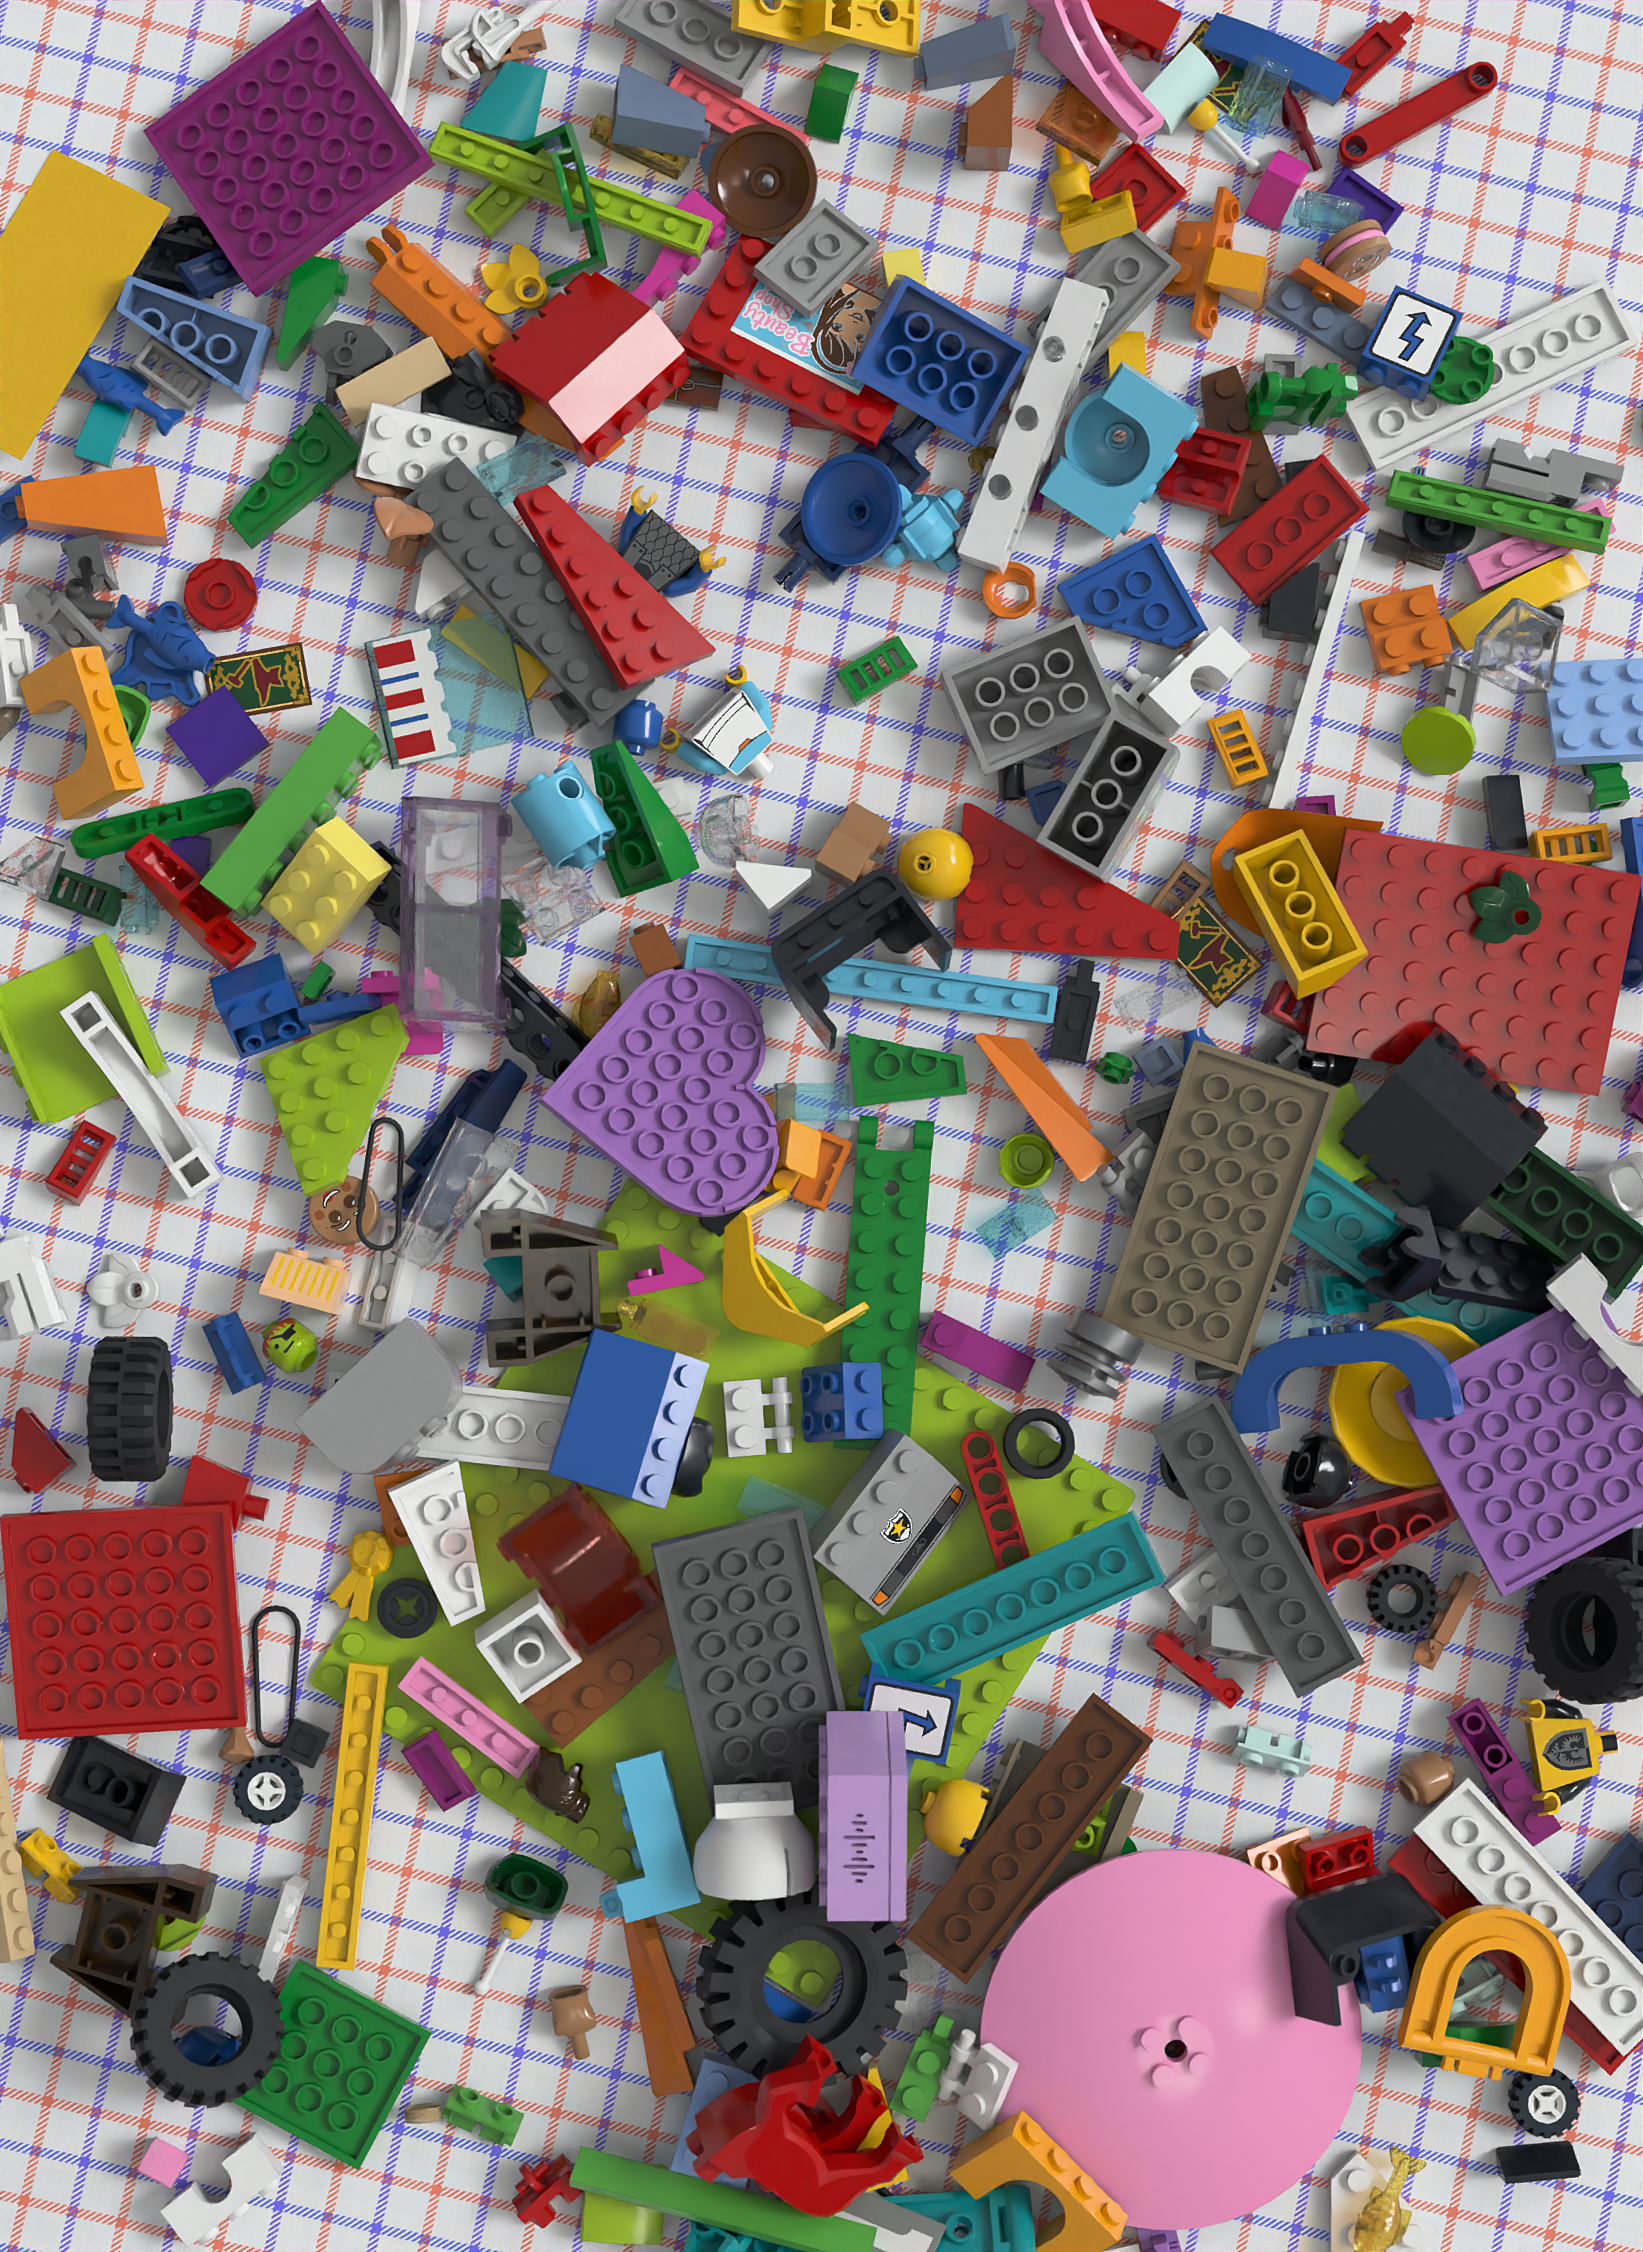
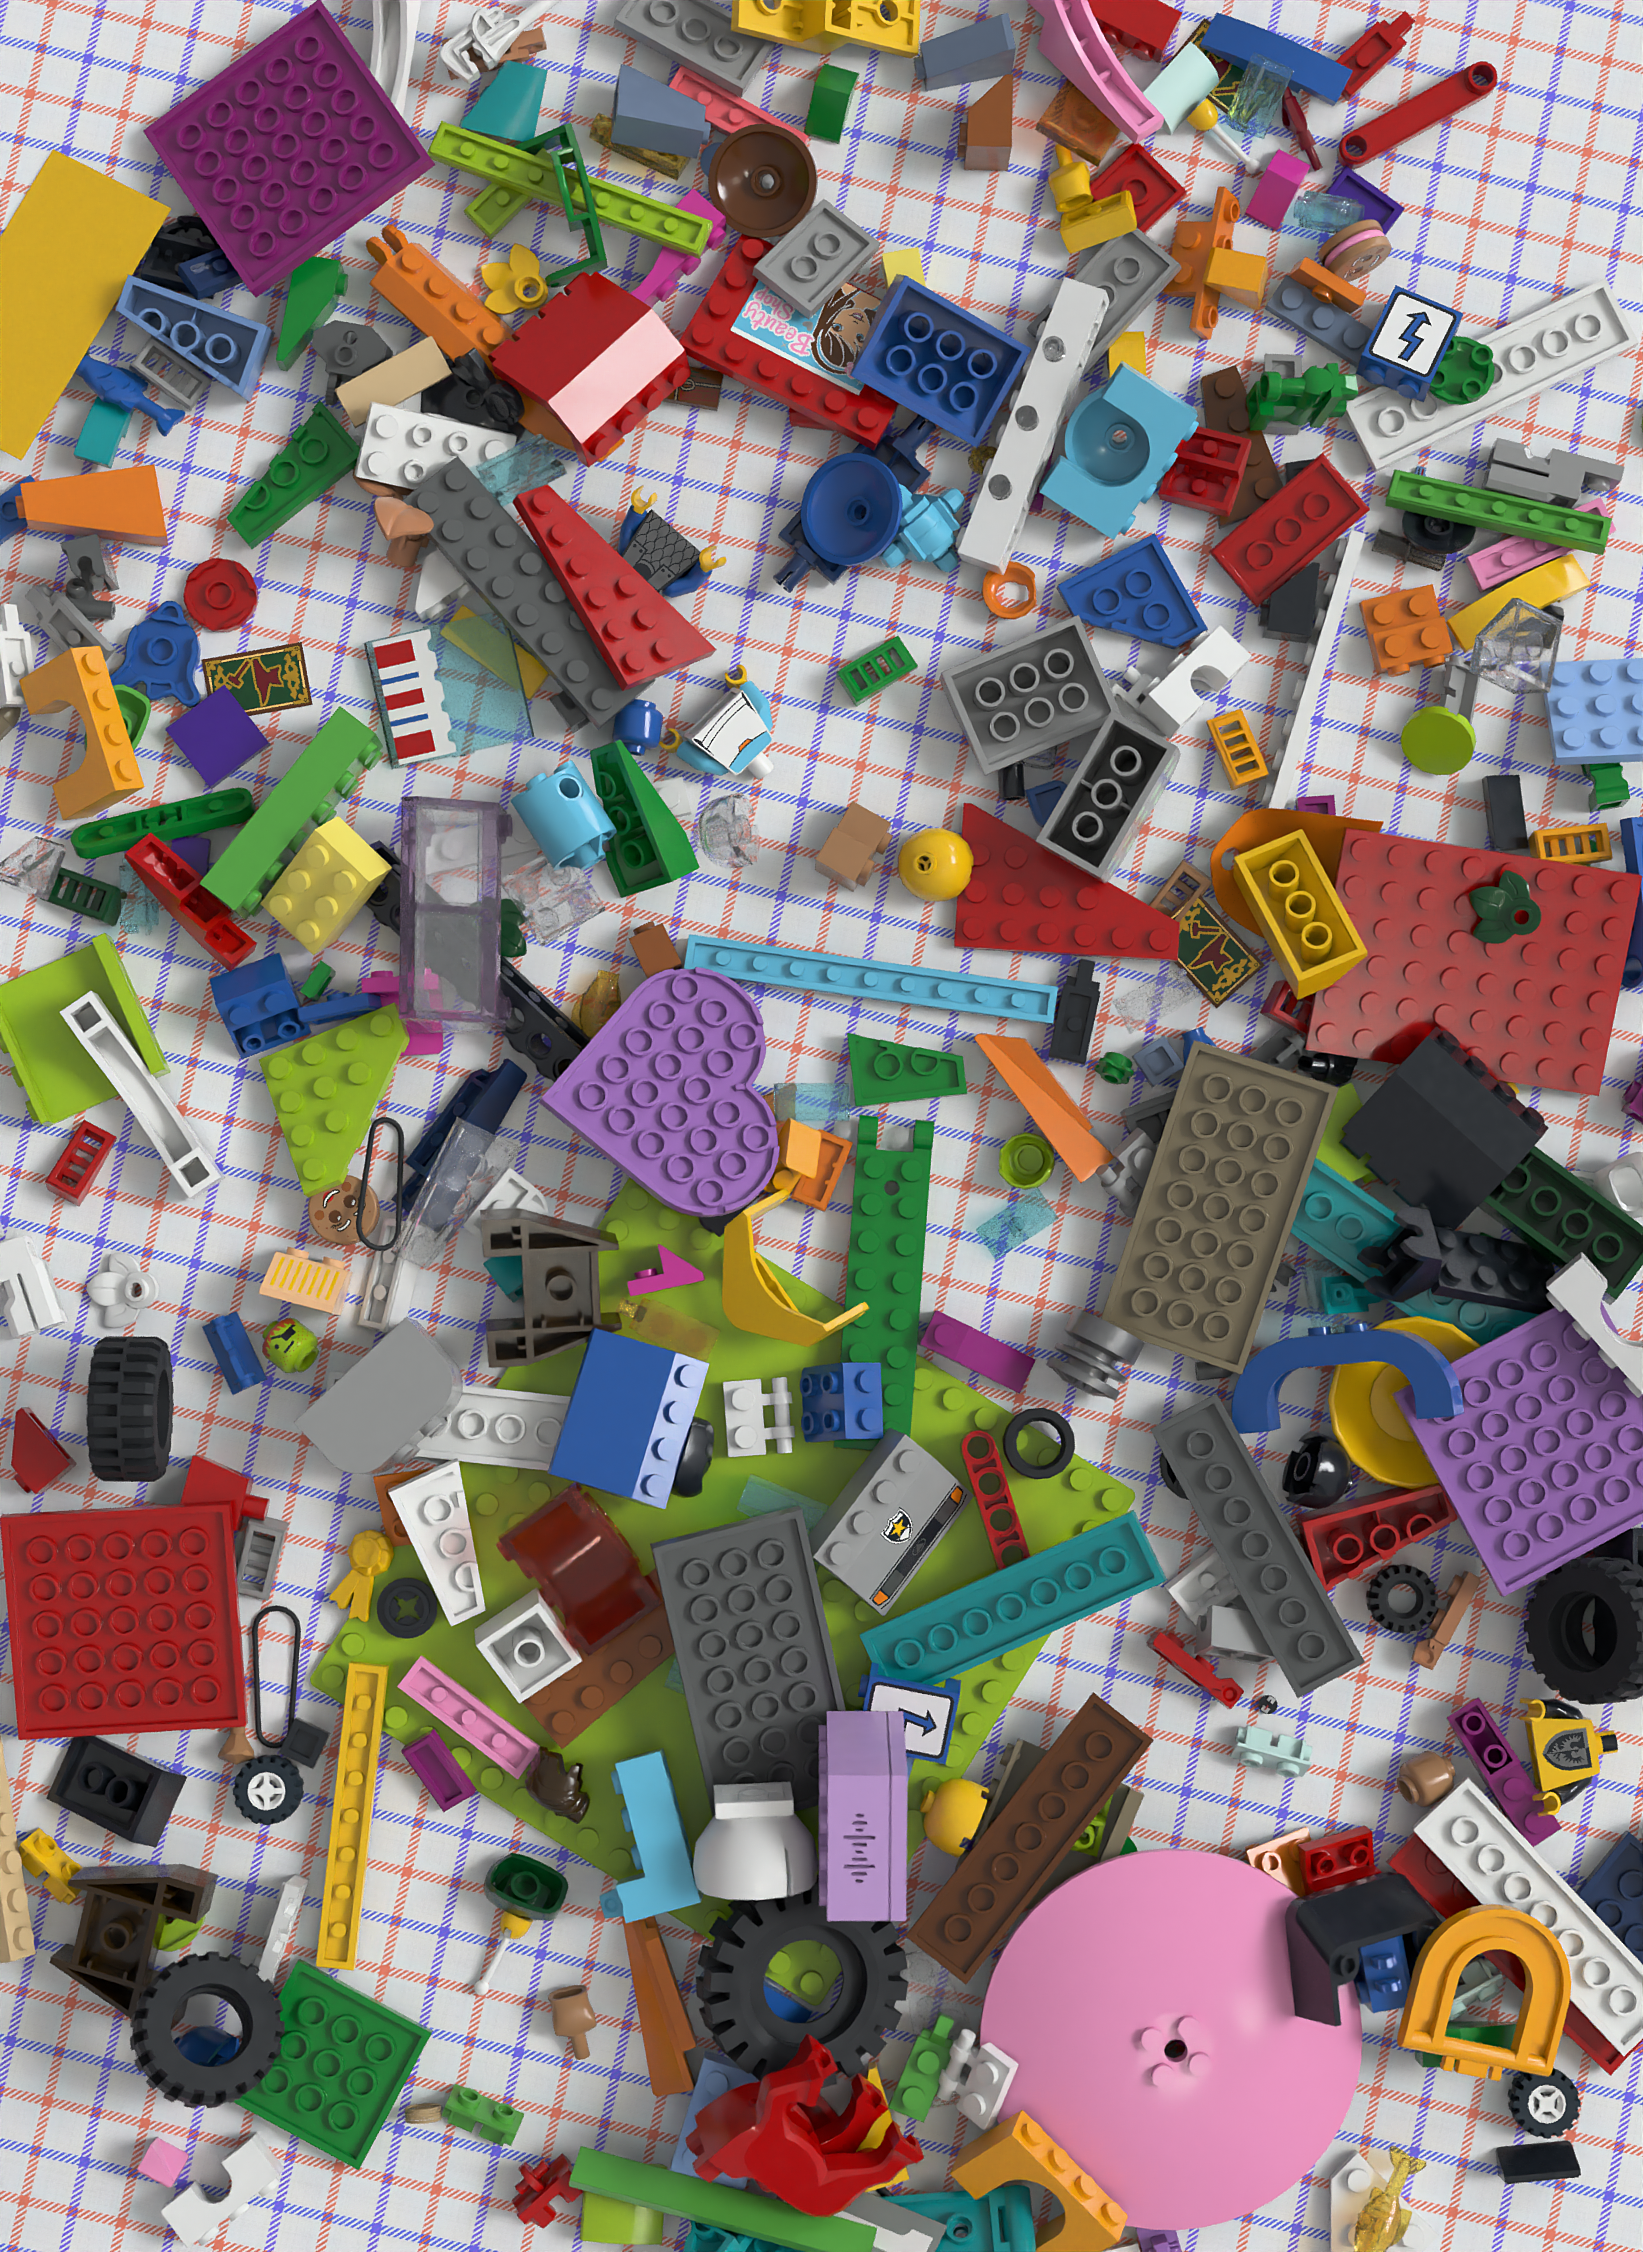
(170, 643): blue animal -> none
(269, 1526): none -> light grey slope
(772, 885): white slope -> none
(841, 928): black windscreen -> none
(1267, 1704): none -> black piece

